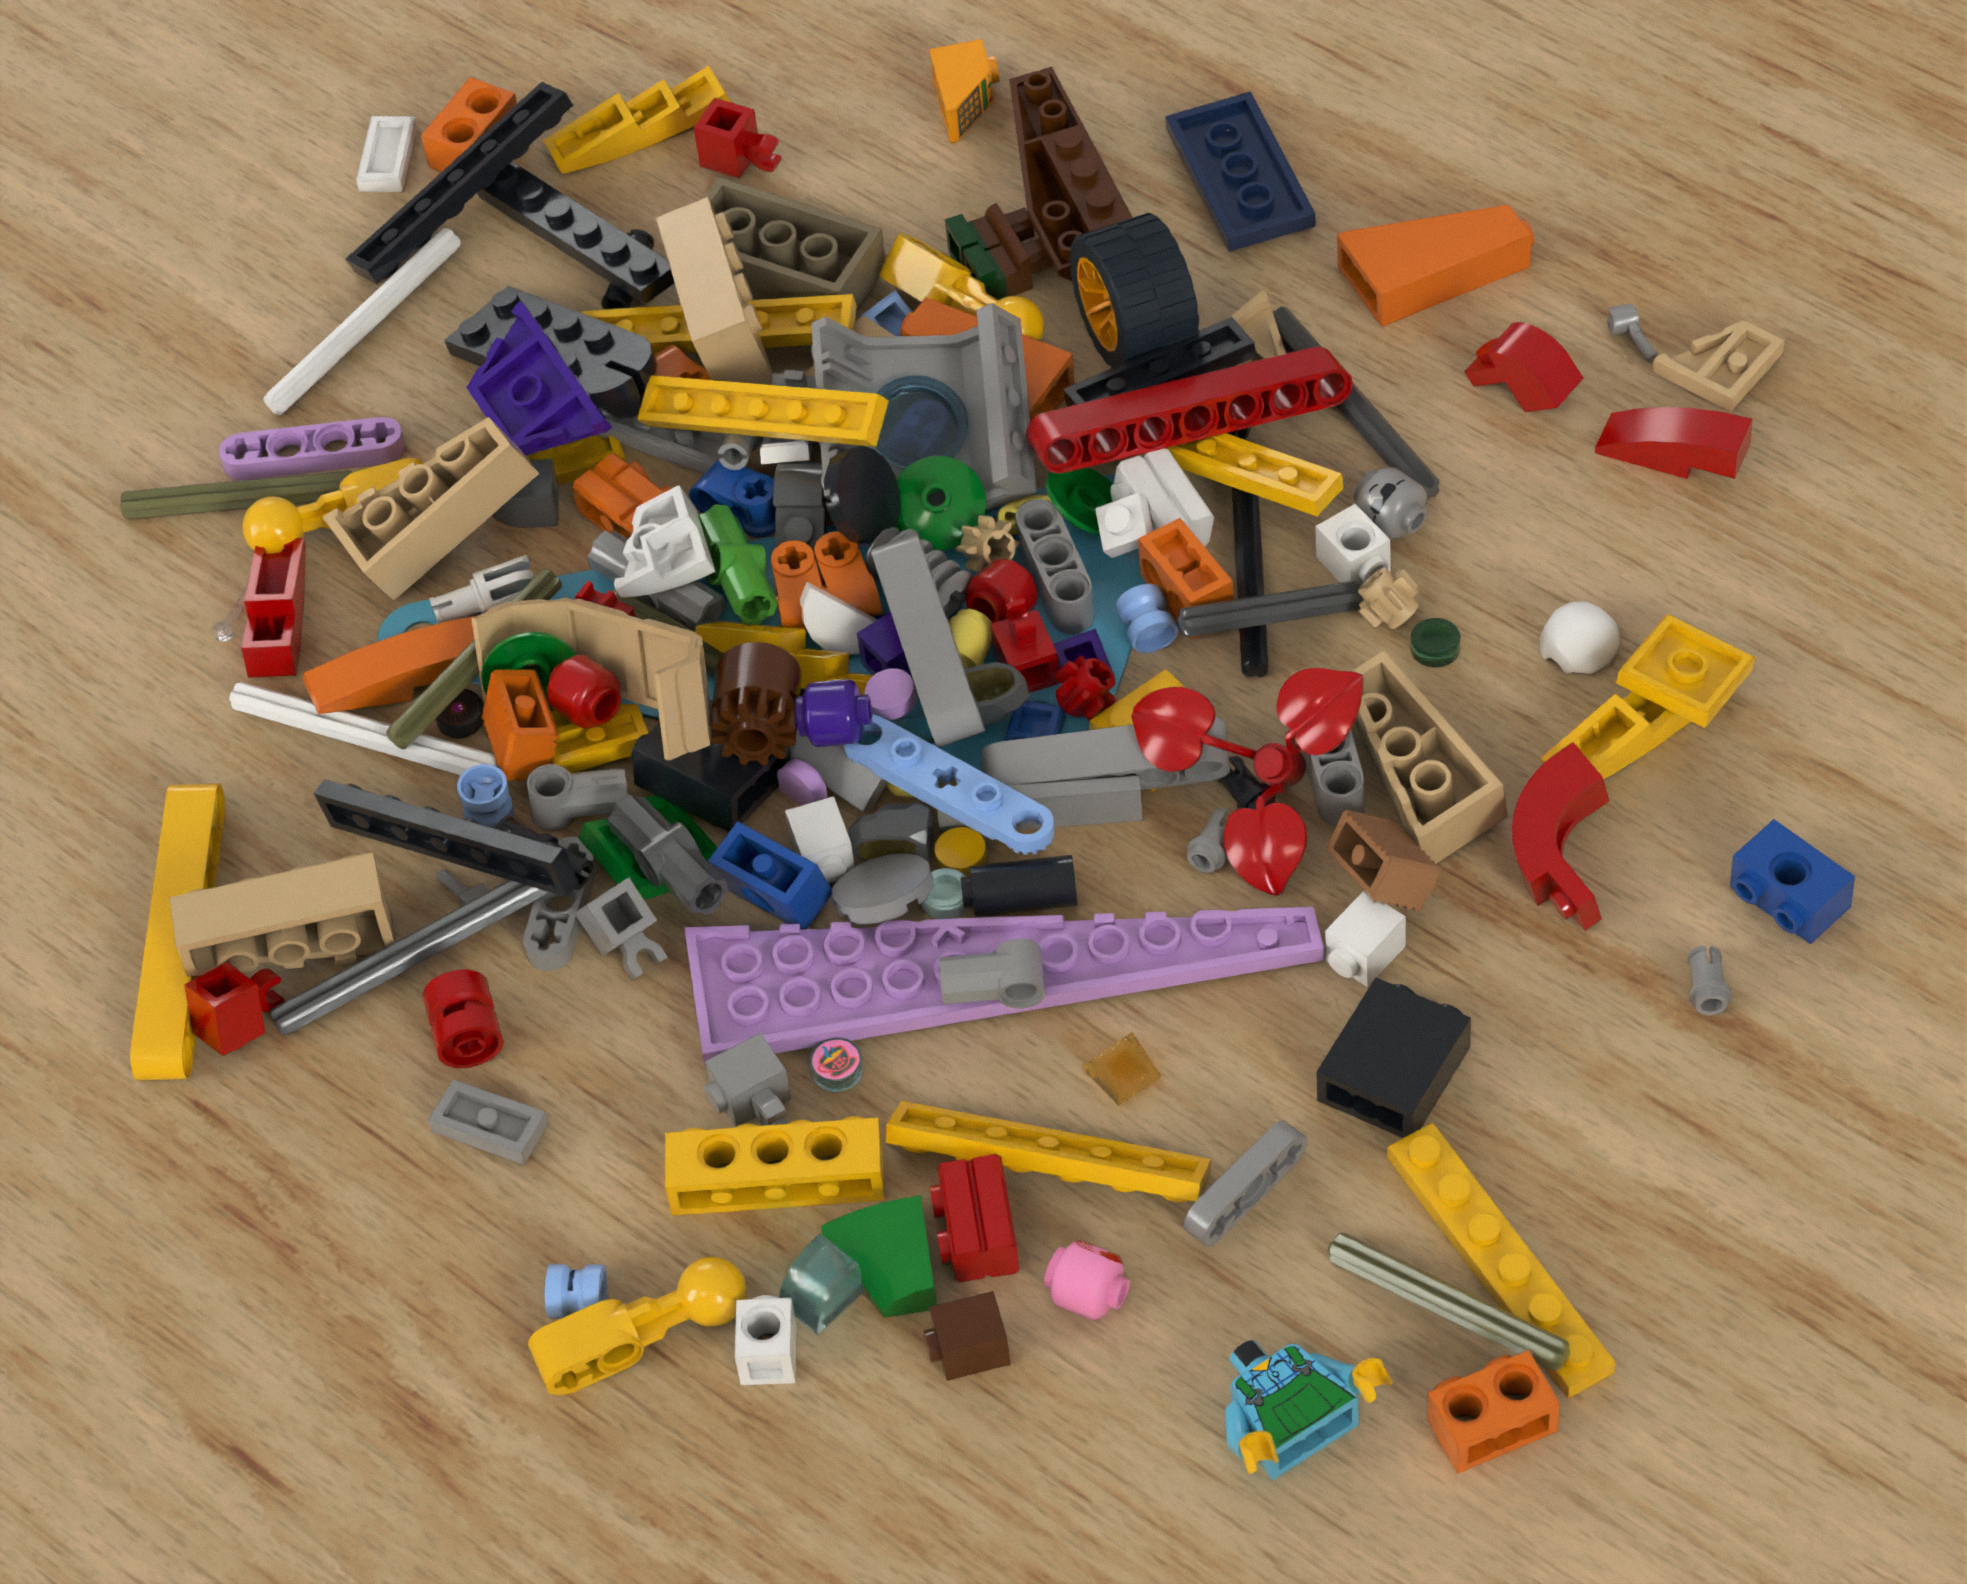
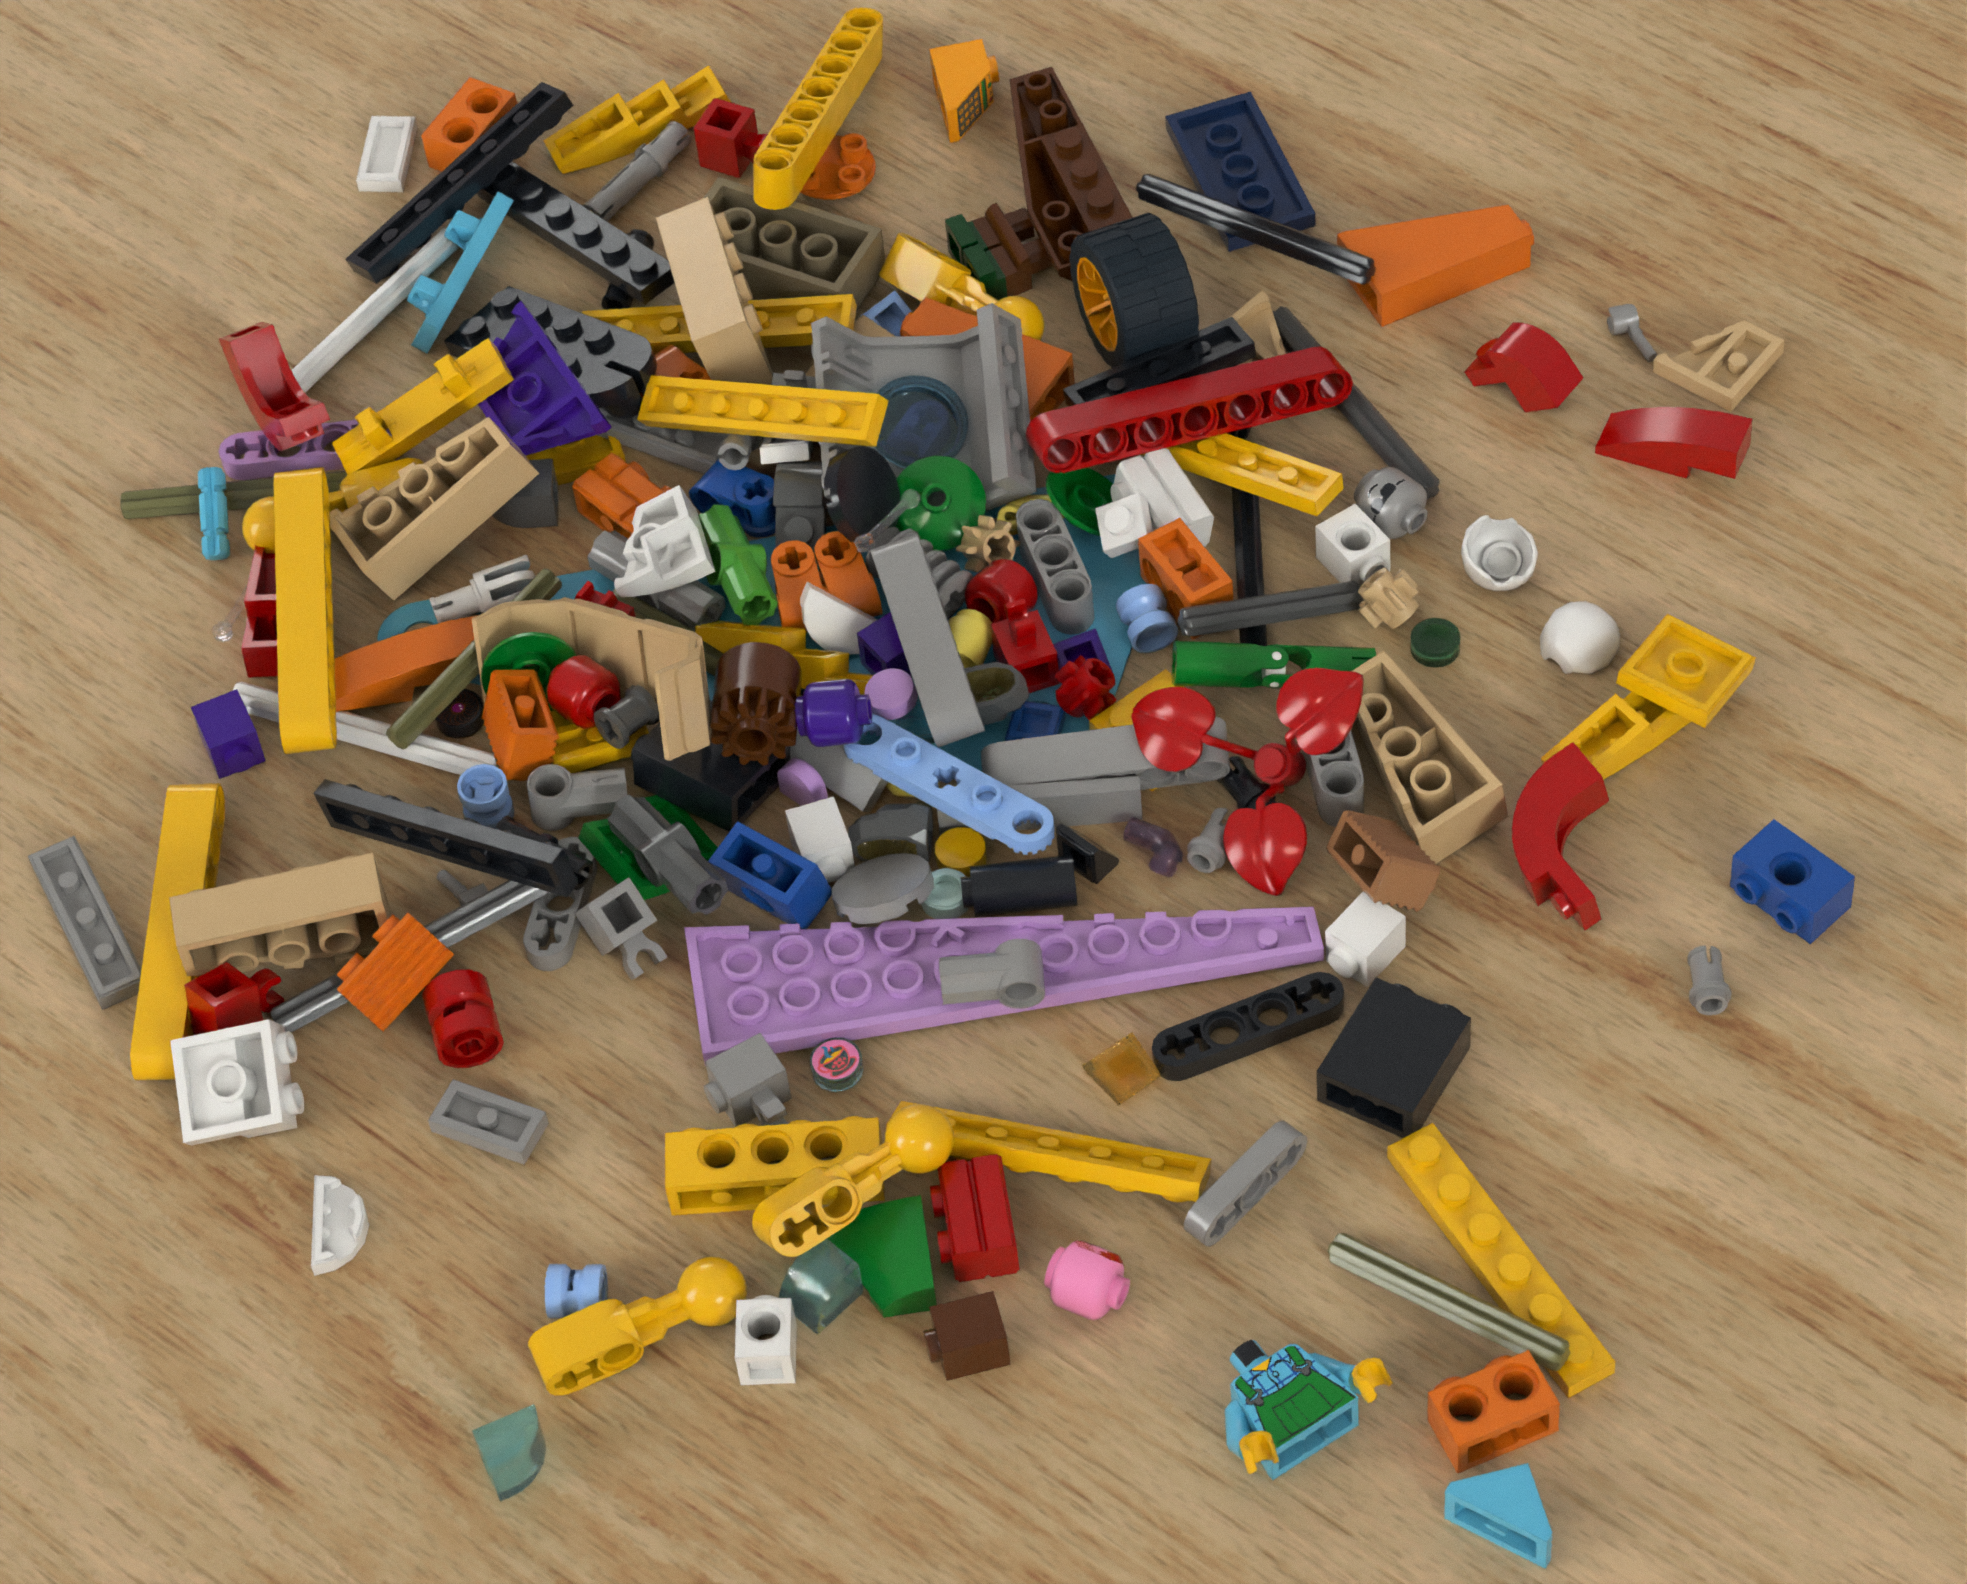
(87, 921): none -> light grey tile
(213, 513): none -> medium azure axle
(228, 734): none -> dark purple brick
(236, 1082): none -> white plate
(271, 388): none -> red arch
(304, 611): none -> yellow beam
(337, 1226): none -> white tile
(393, 971): none -> orange brick
(423, 409): none -> yellow hinge
(439, 299): none -> medium azure hinge
(512, 1451): none -> clear light blue brick
(626, 716): none -> dark grey bush
(647, 163): none -> light grey pin
(817, 108): none -> yellow beam
(842, 170): none -> orange dish
(866, 542): none -> clear hinge
(915, 1141): none -> yellow beam
(1088, 856): none -> black slope
(1158, 840): none -> arm
(1243, 1018): none -> black beam
(1255, 665): none -> green piece
(1256, 229): none -> black axle
(1498, 553): none -> white hair
(1503, 1510): none -> medium azure slope

